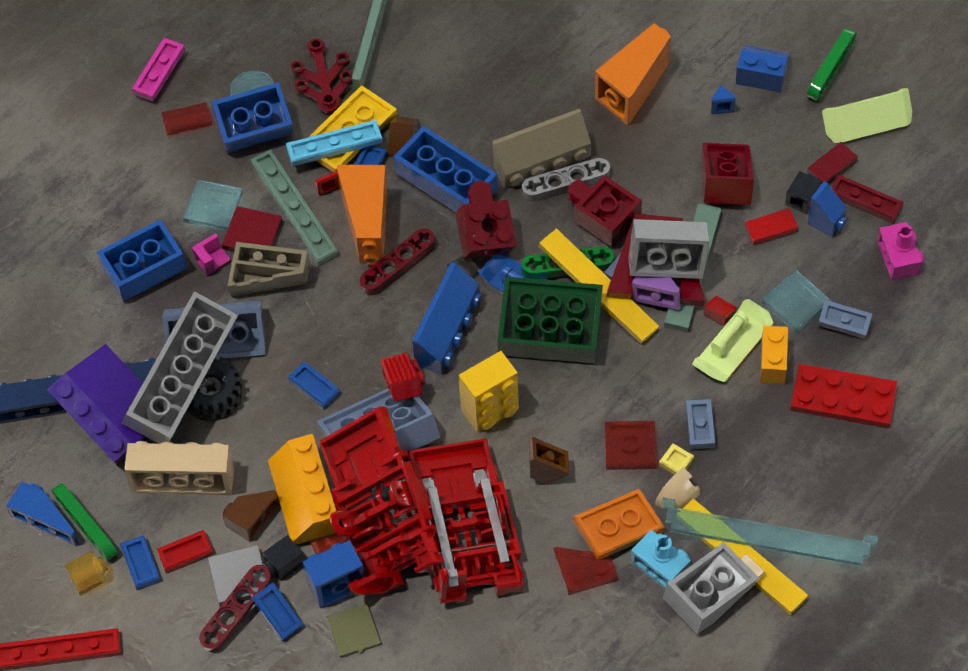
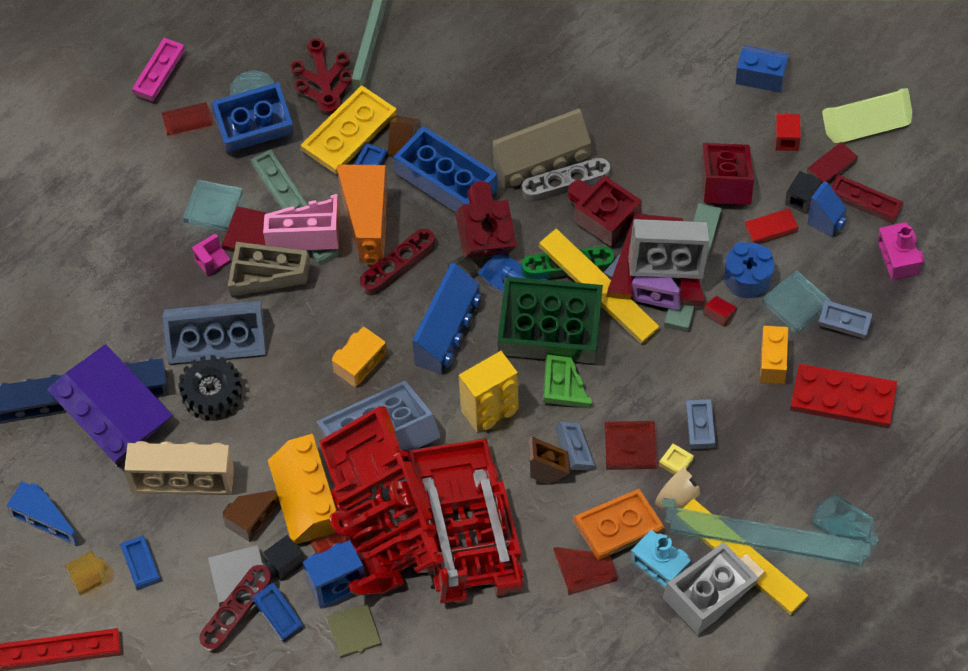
(84, 522): green beam -> none
(141, 260): blue brick -> none
(179, 369): light grey brick -> none
(185, 551): red tile -> none
(305, 227): none -> bright pink wedge
(314, 385): blue tile -> none
(326, 183): red slope -> none
(334, 143): medium azure tile -> none
(359, 356): none -> light orange brick
(402, 376): red brick -> none
(563, 384): none -> bright green wing
(573, 441): none -> sand blue plate
(633, 72): orange slope -> none
(722, 101): blue slope -> none
(734, 342): yellowish green piece -> none
(748, 269): none -> blue brick
(787, 132): none -> red brick
(831, 64): green beam -> none
(842, 519): none -> clear light blue slope

